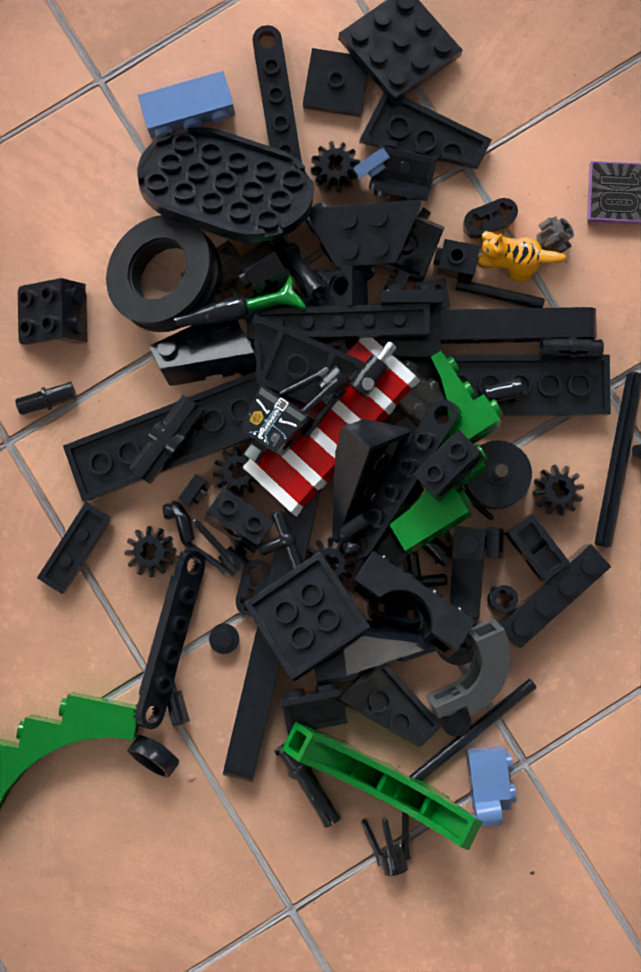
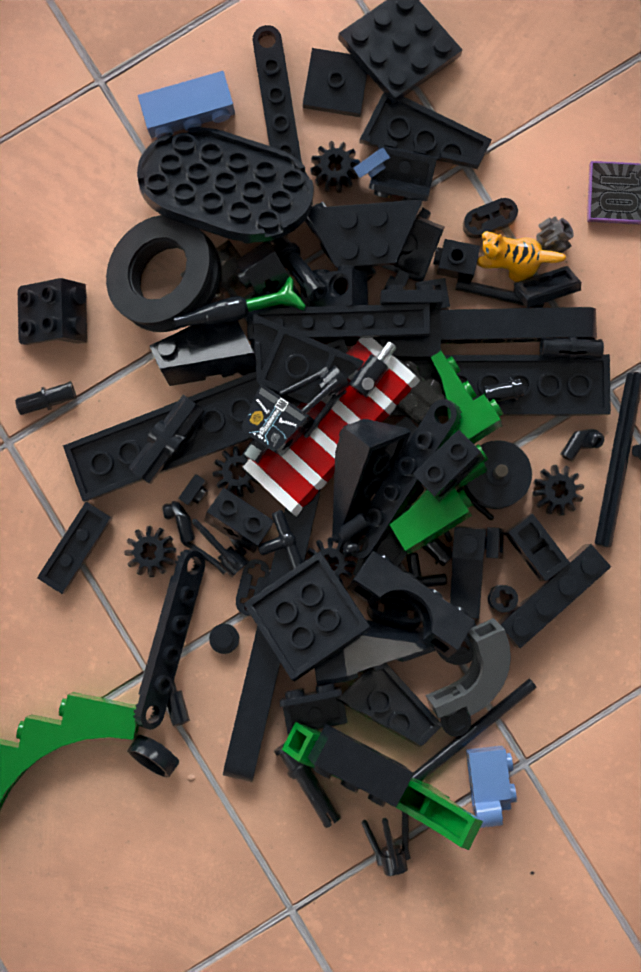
(359, 767): none -> black brick
(547, 286): none -> black plate
(582, 440): none -> black arm

